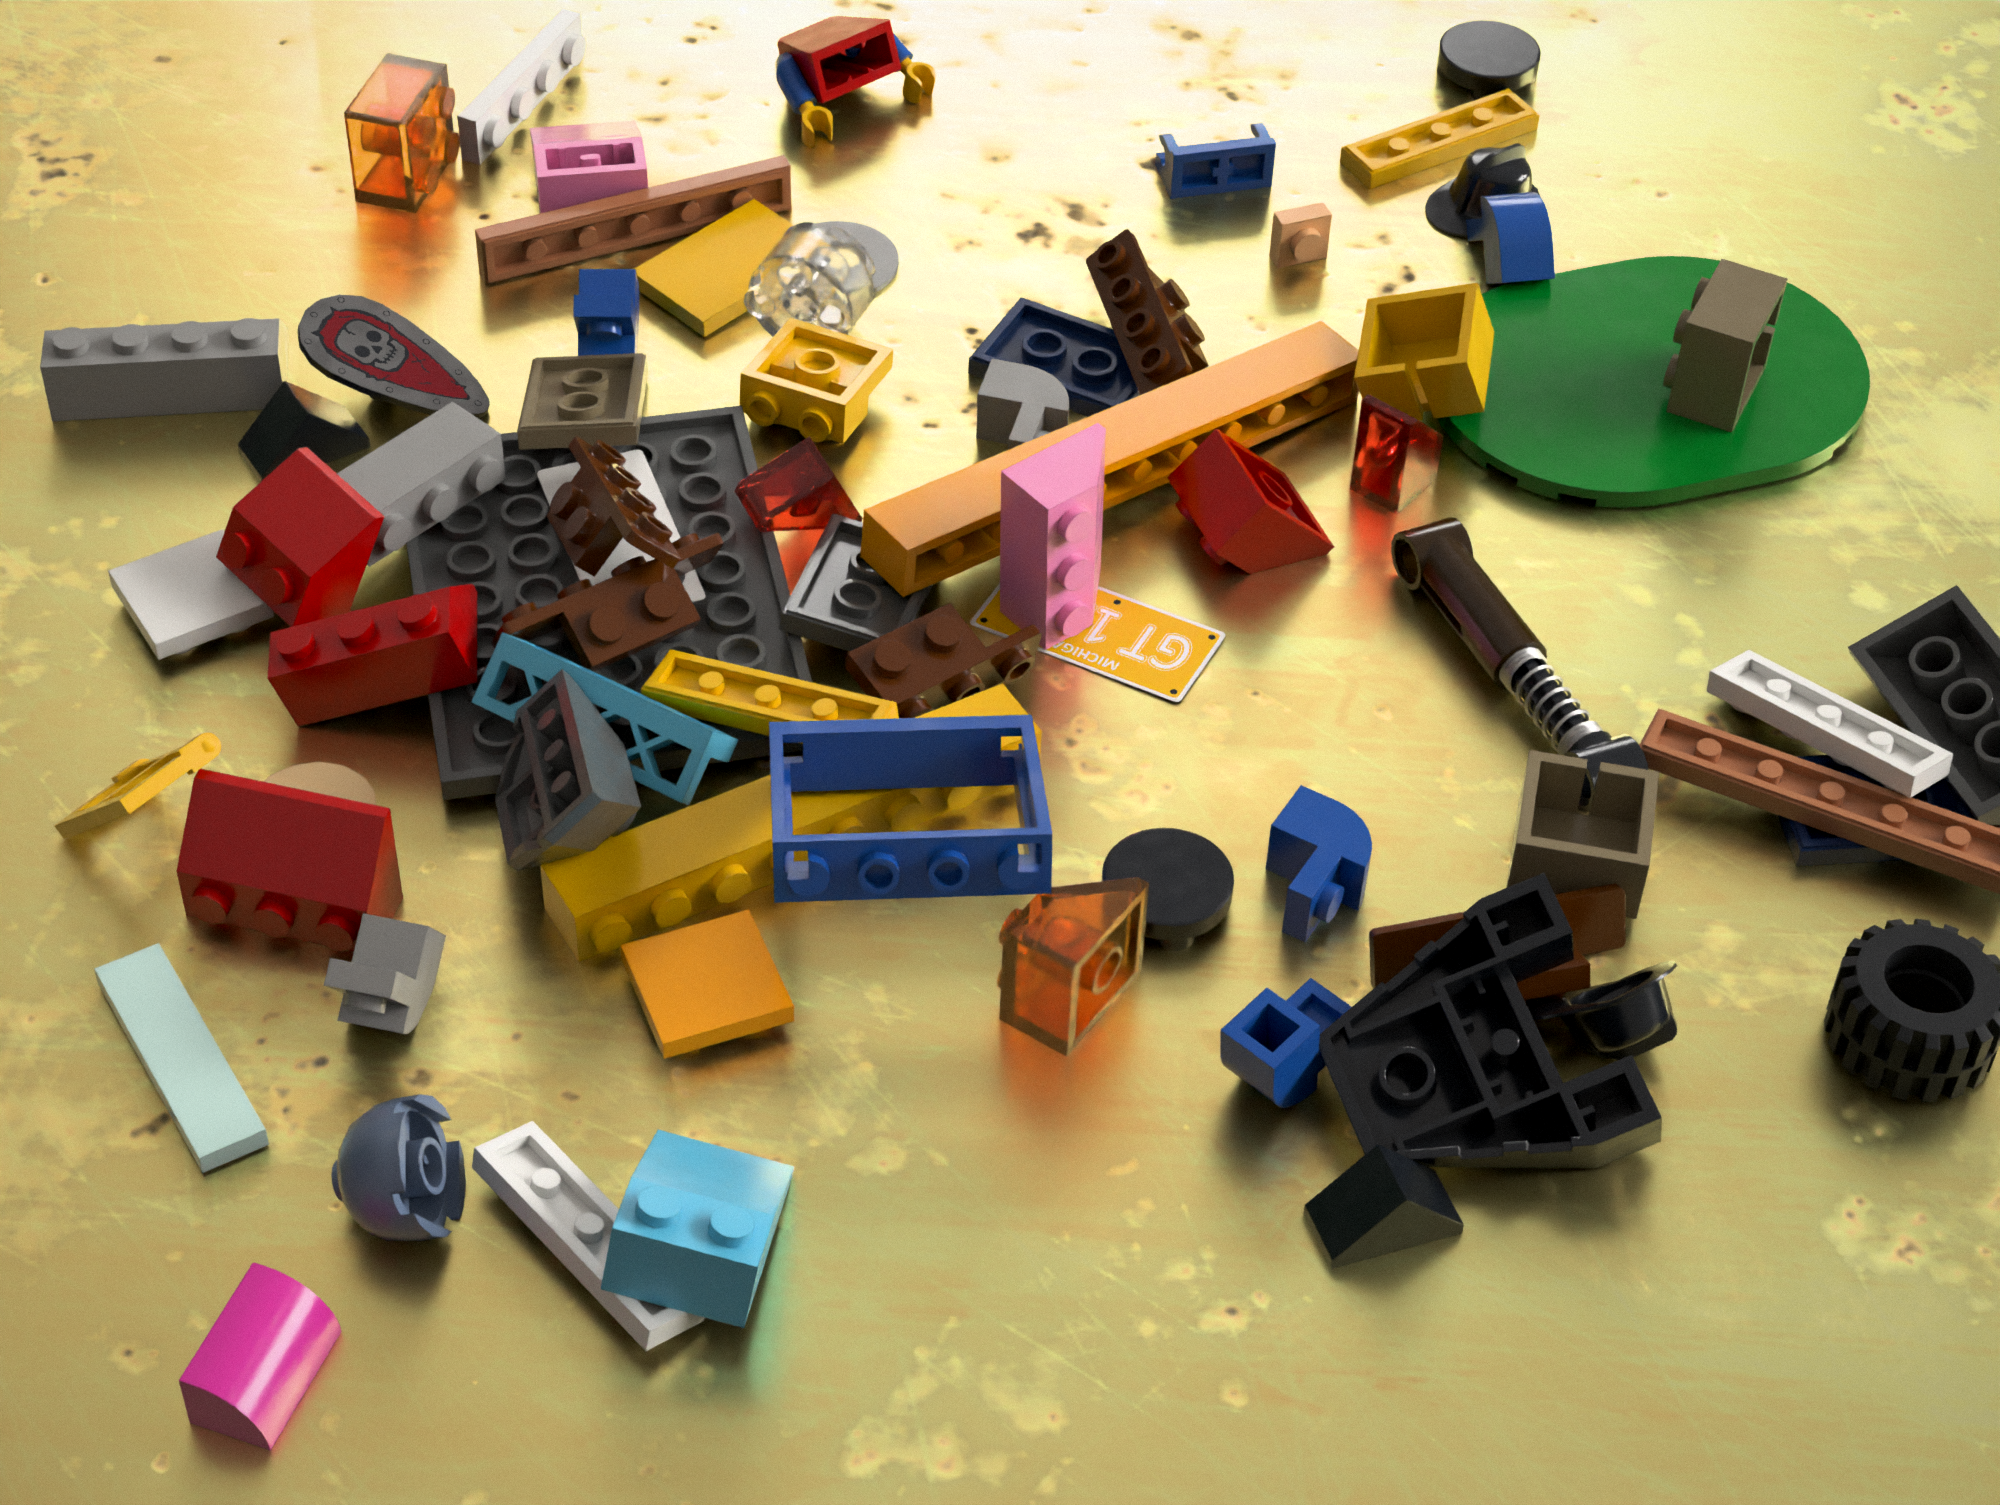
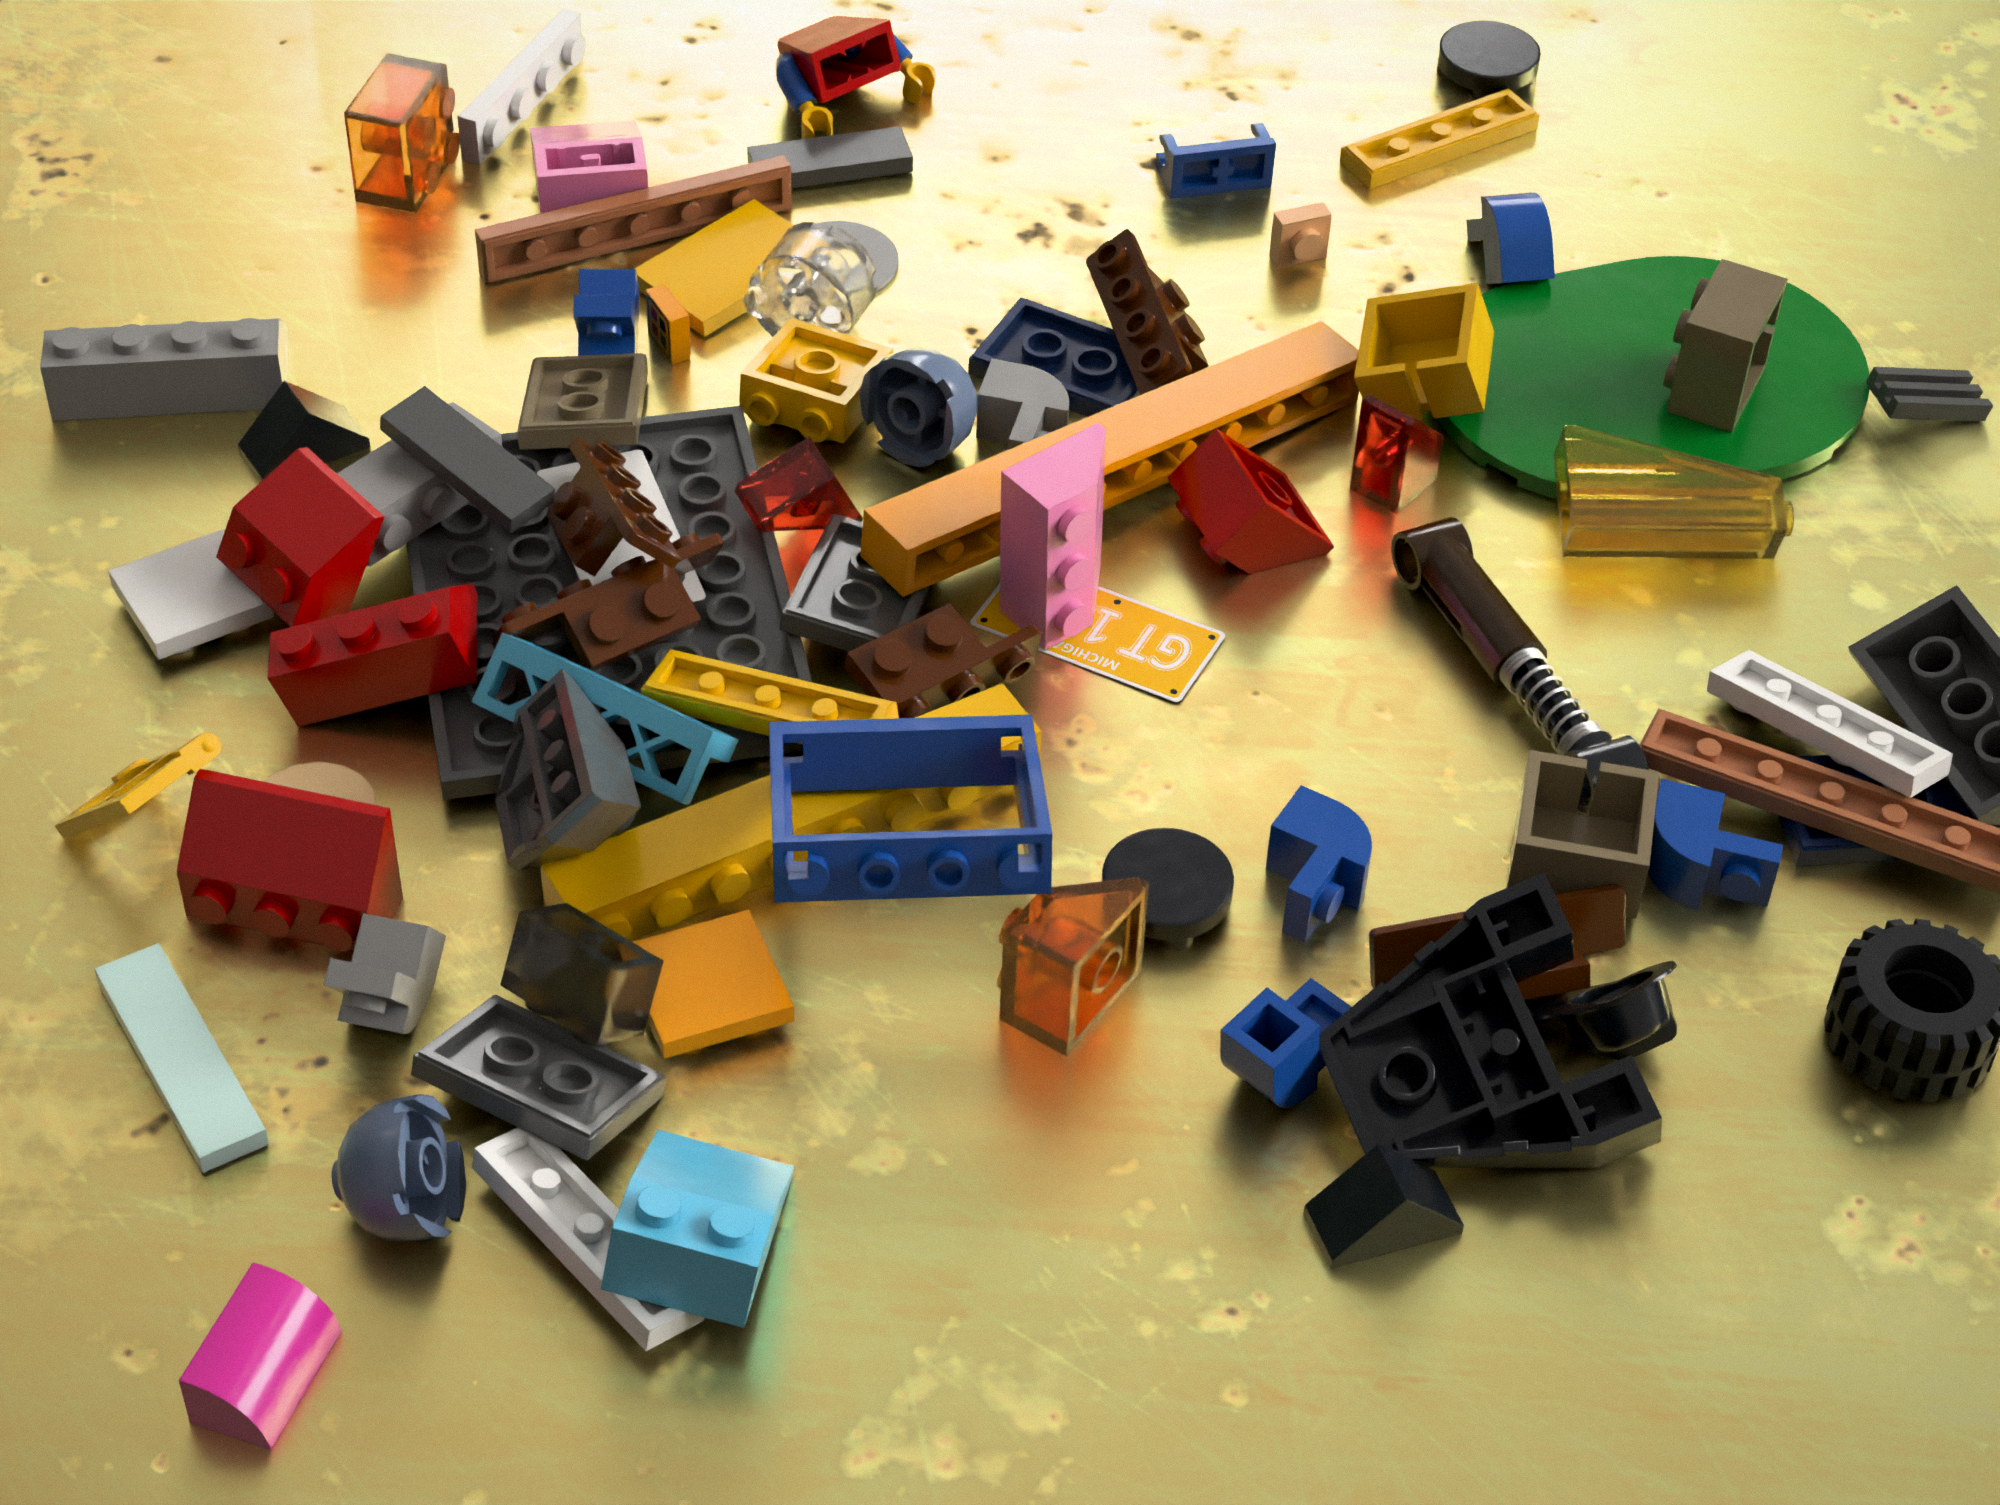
(385, 356): shield -> none
(467, 459): none -> dark grey tile
(539, 1076): none -> dark grey tile
(581, 974): none -> clear smoke brick
(668, 324): none -> light orange tile
(841, 156): none -> tile
(919, 404): none -> sand blue cylinder
(1483, 173): black piece -> none
(1661, 502): none -> clear yellow slope
(1698, 858): none -> blue brick
(1928, 394): none -> dark grey tile

